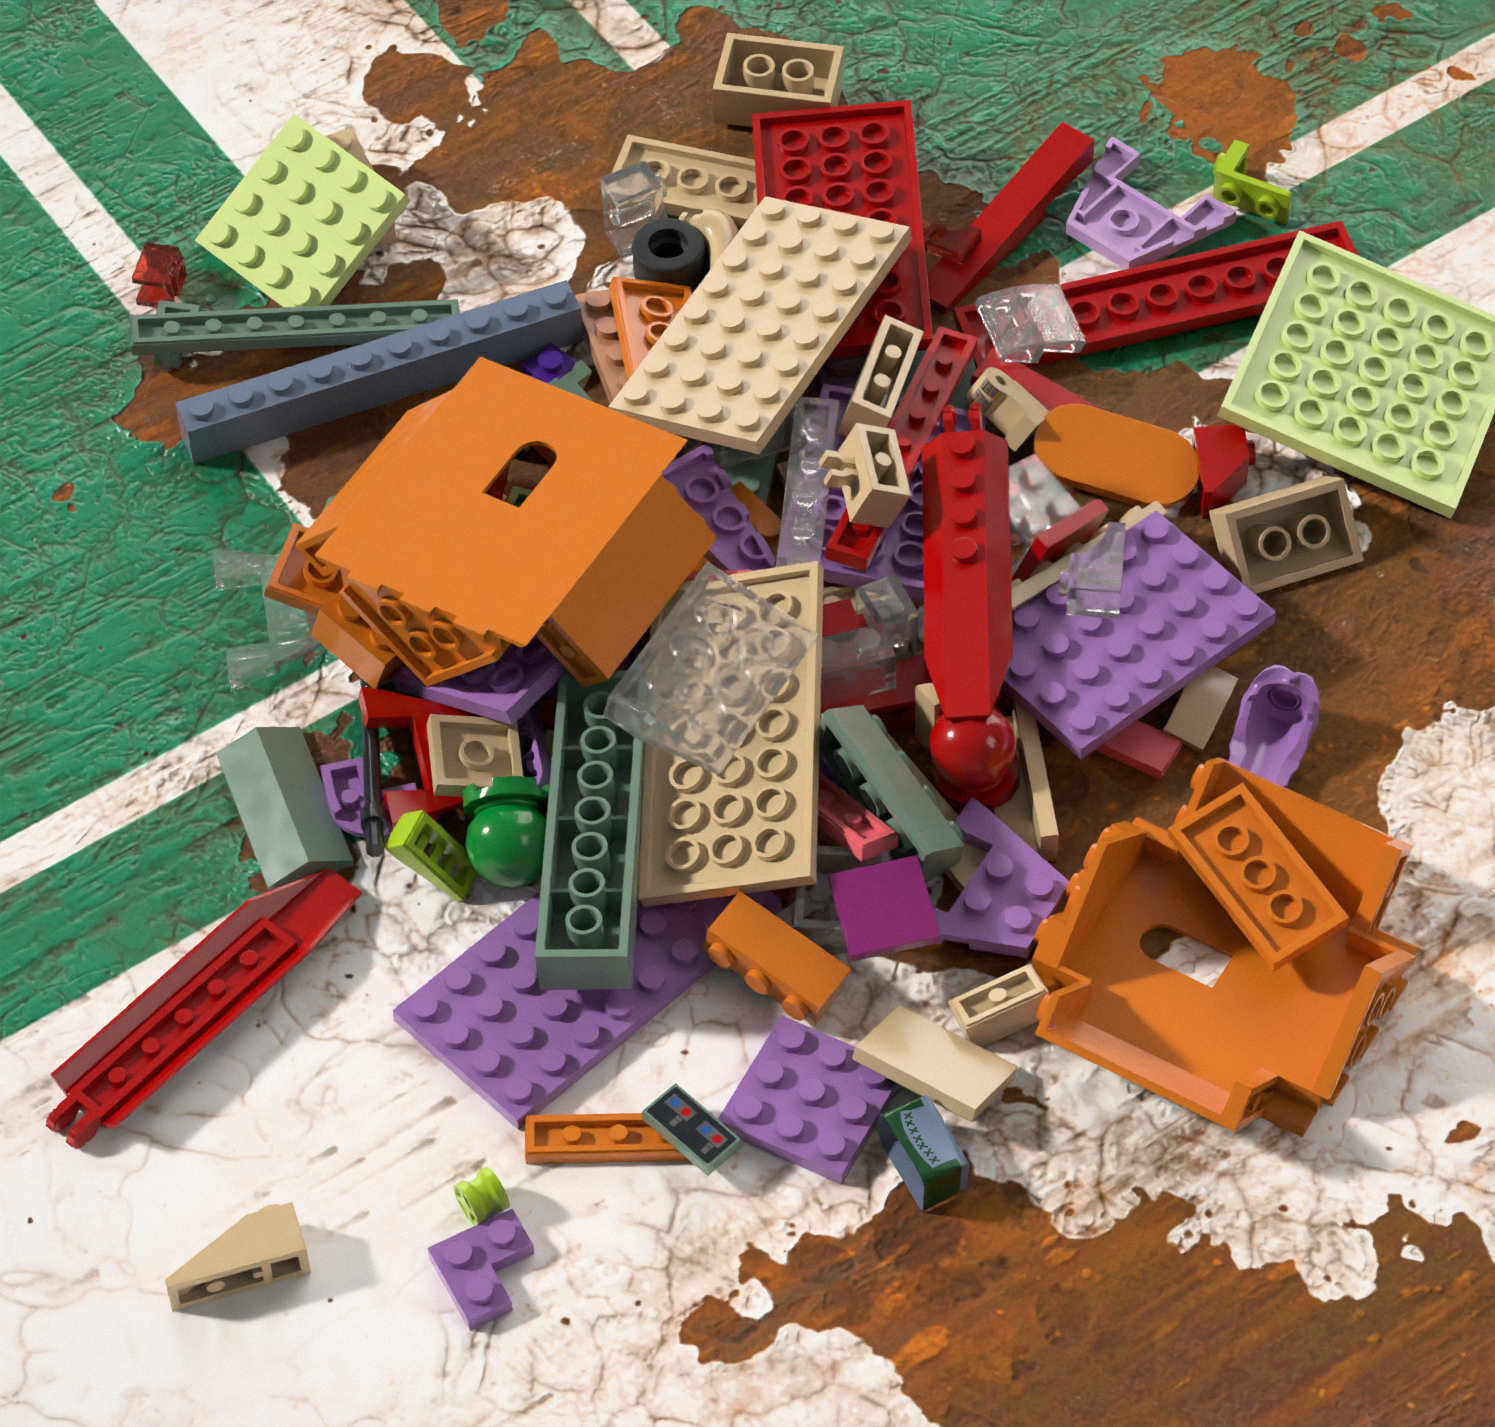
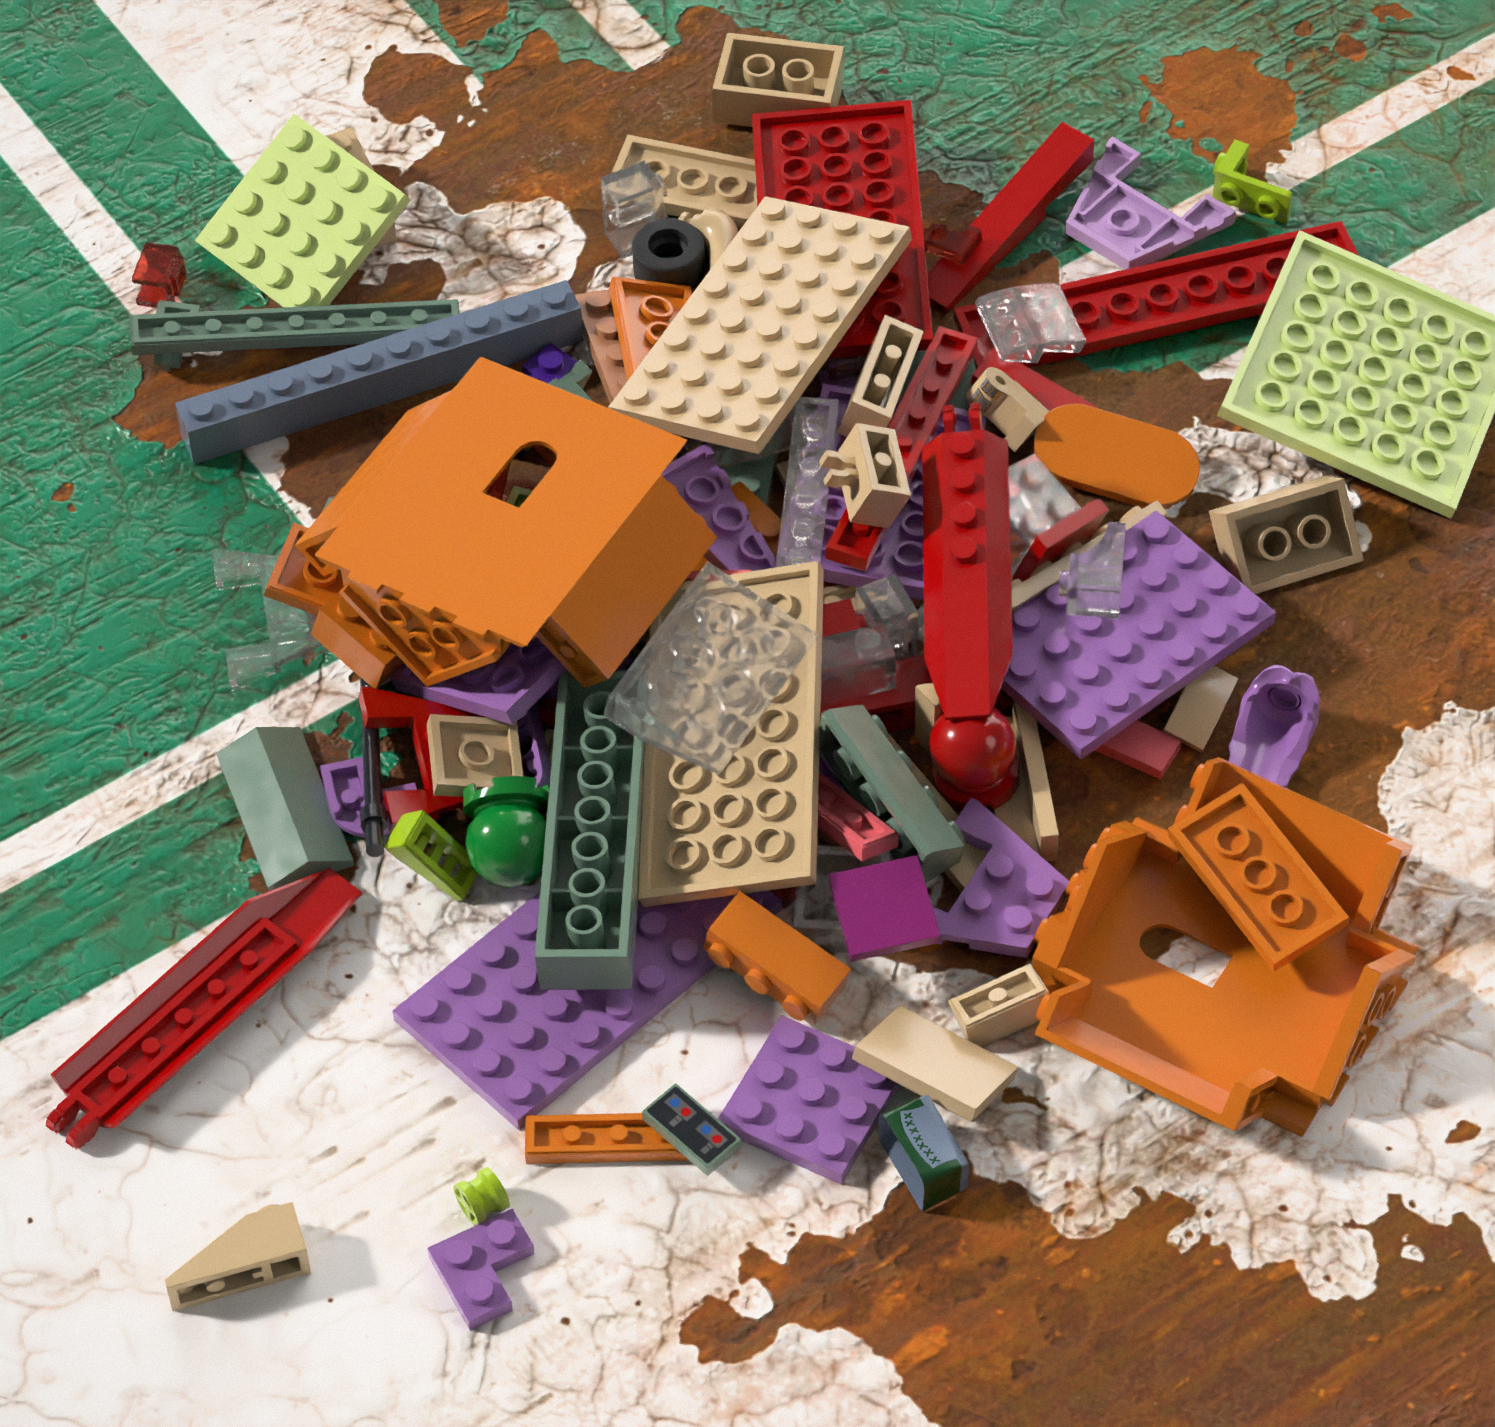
(1222, 463): red slope -> none

